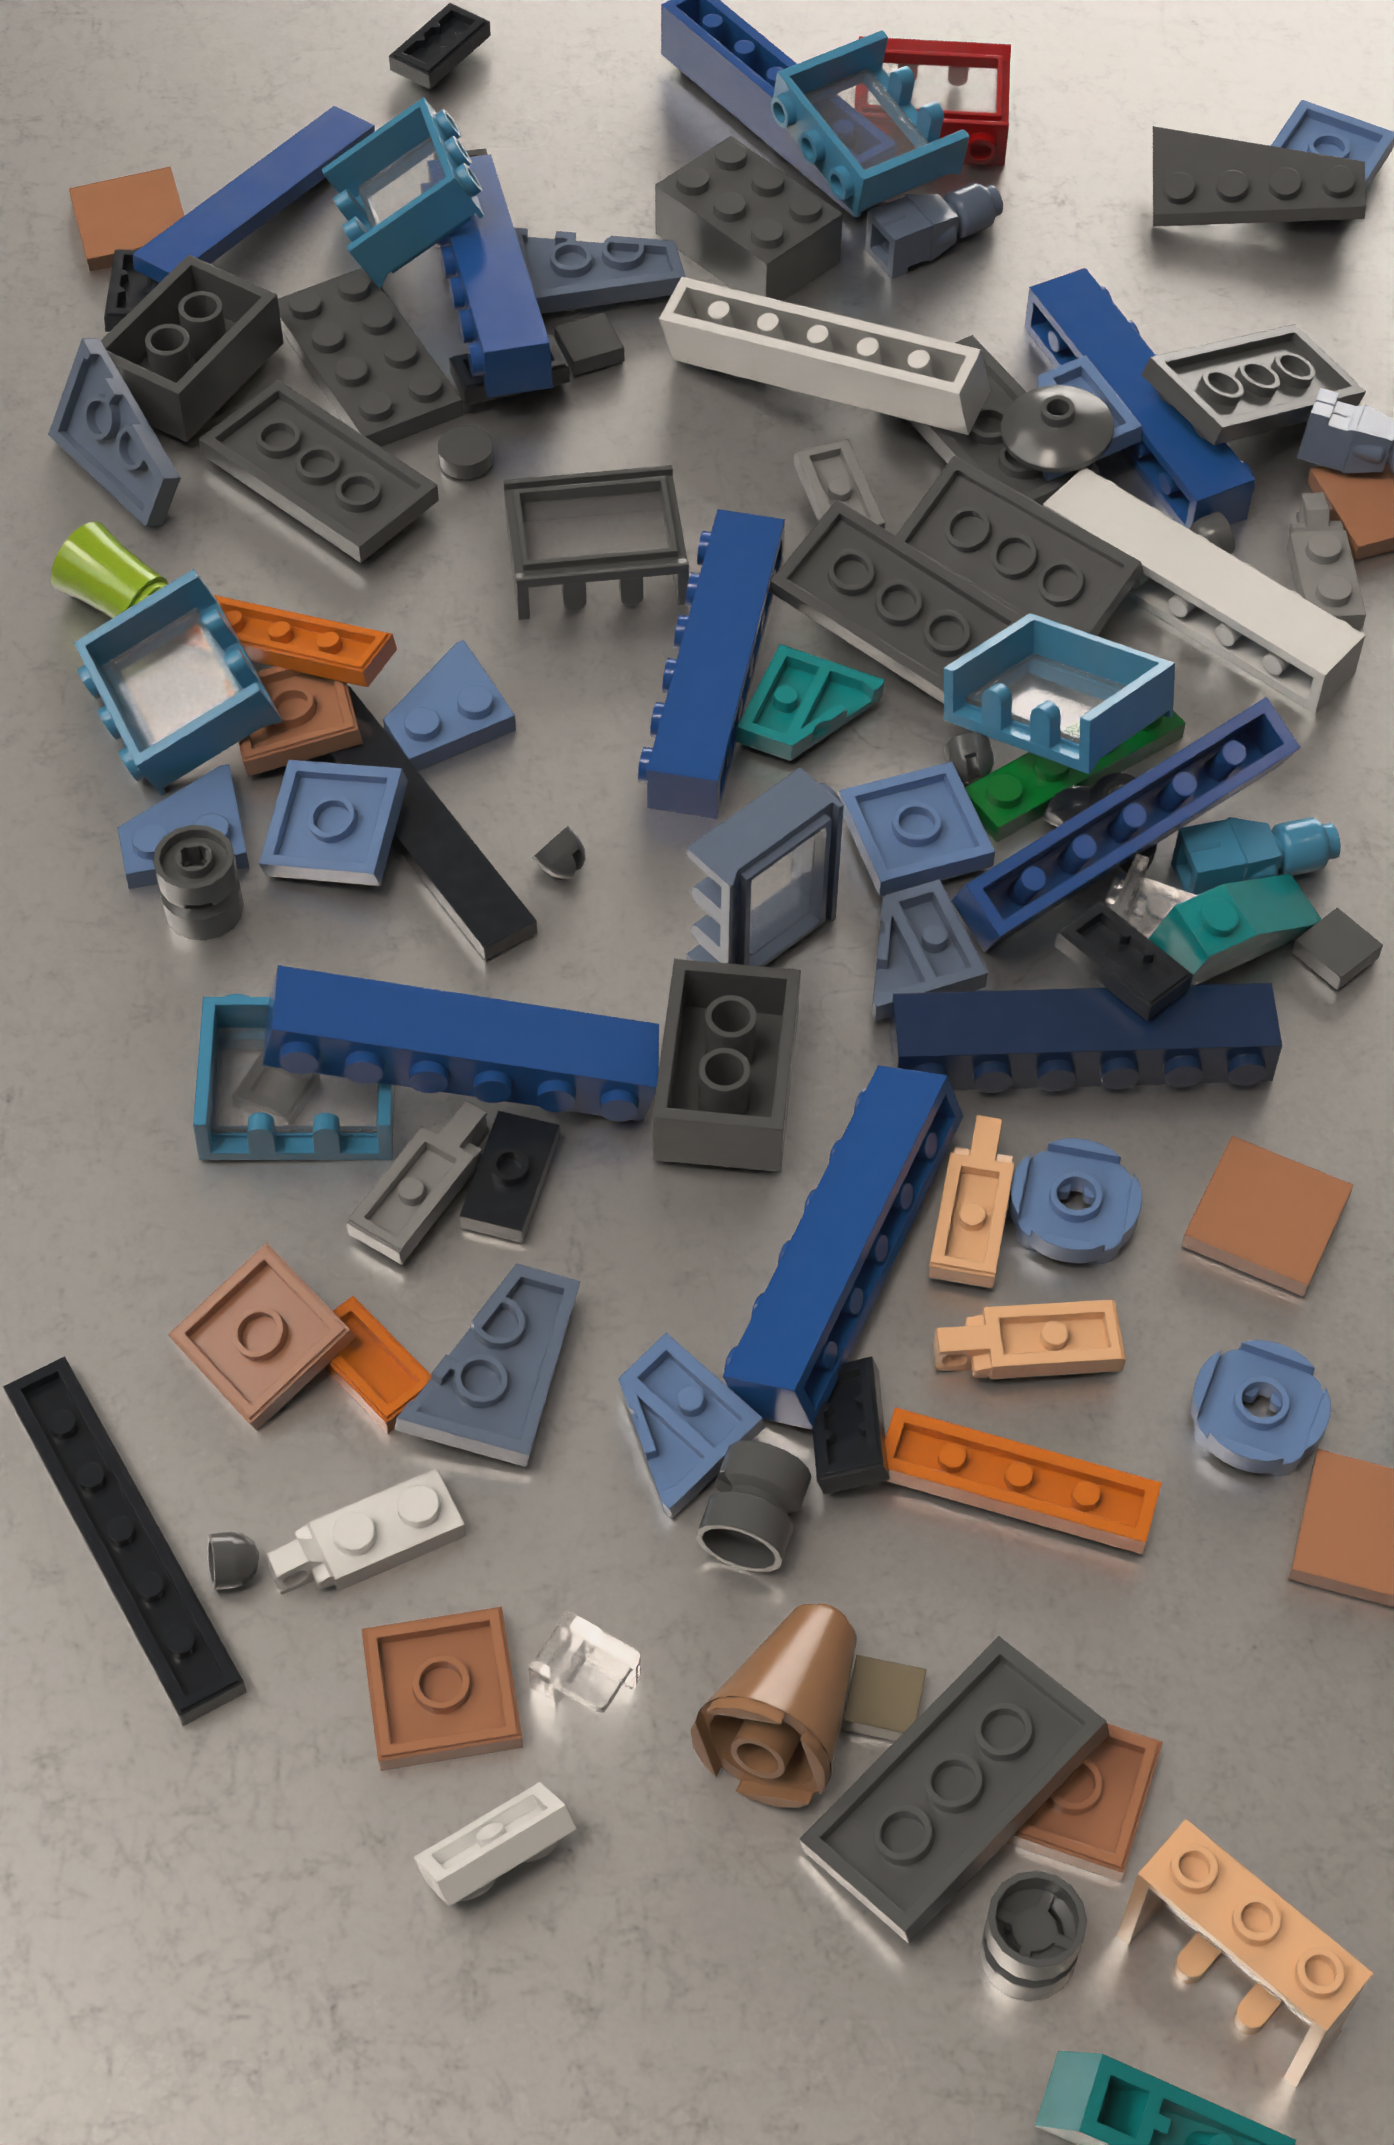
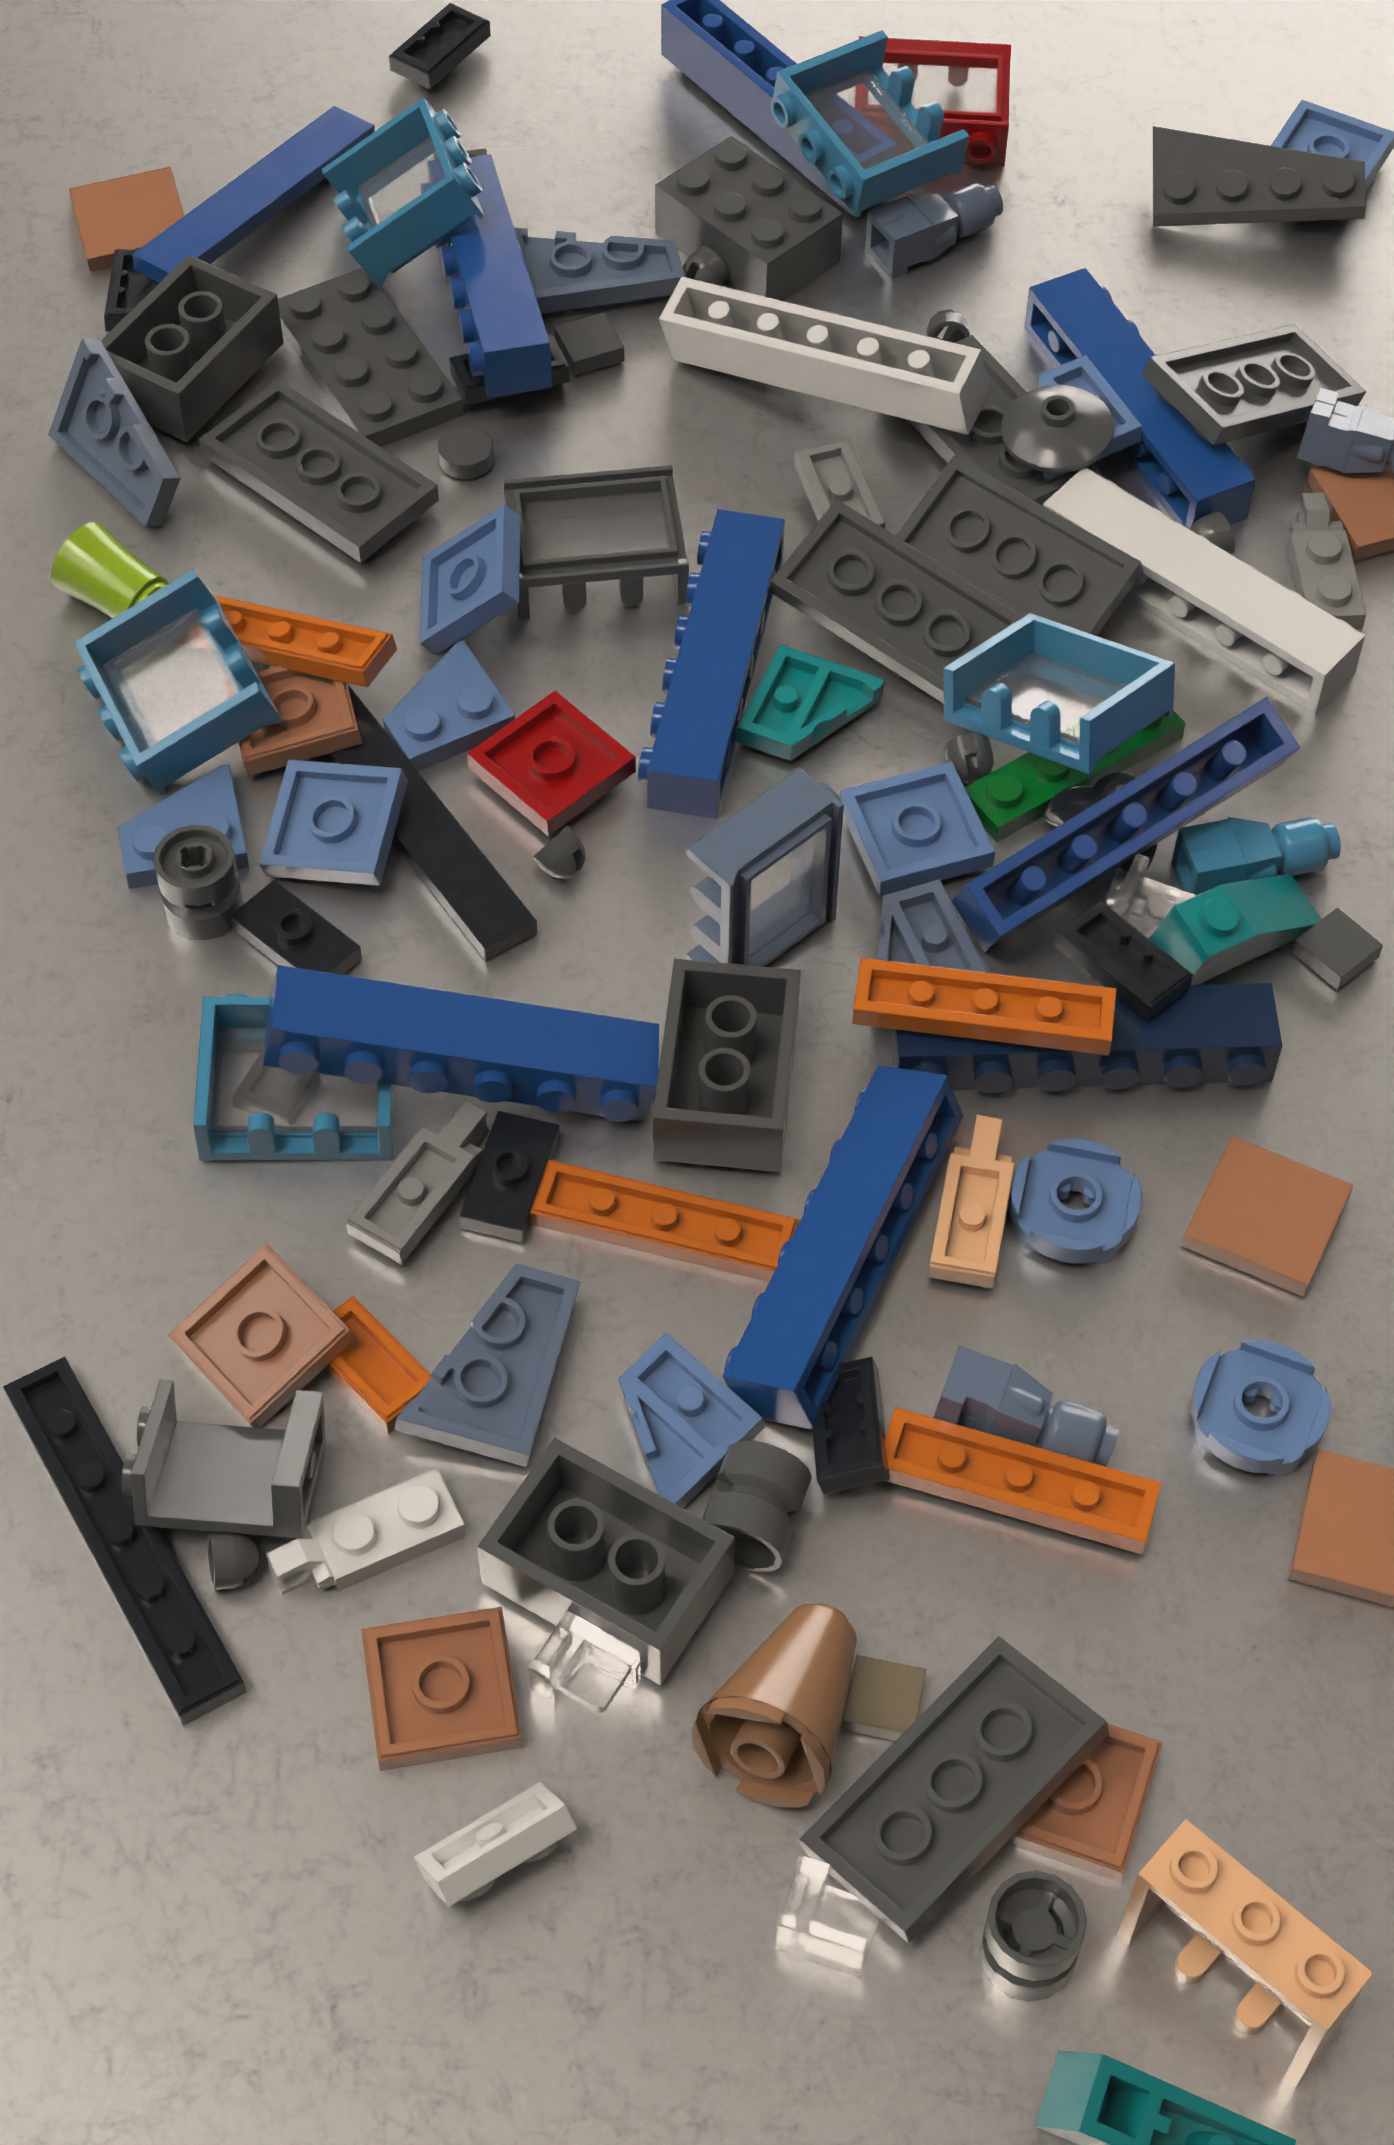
(225, 1473): none -> panel
(294, 932): none -> black plate
(470, 579): none -> medium blue plate
(551, 762): none -> red plate
(607, 1554): none -> dark grey brick
(660, 1220): none -> orange tile
(706, 267): none -> dark grey hinge
(825, 1922): none -> clear panel
(957, 326): none -> dark grey hinge
(984, 1006): none -> orange plate
(1015, 1406): none -> sand blue piece
(1034, 1341): light nougat hinge -> none

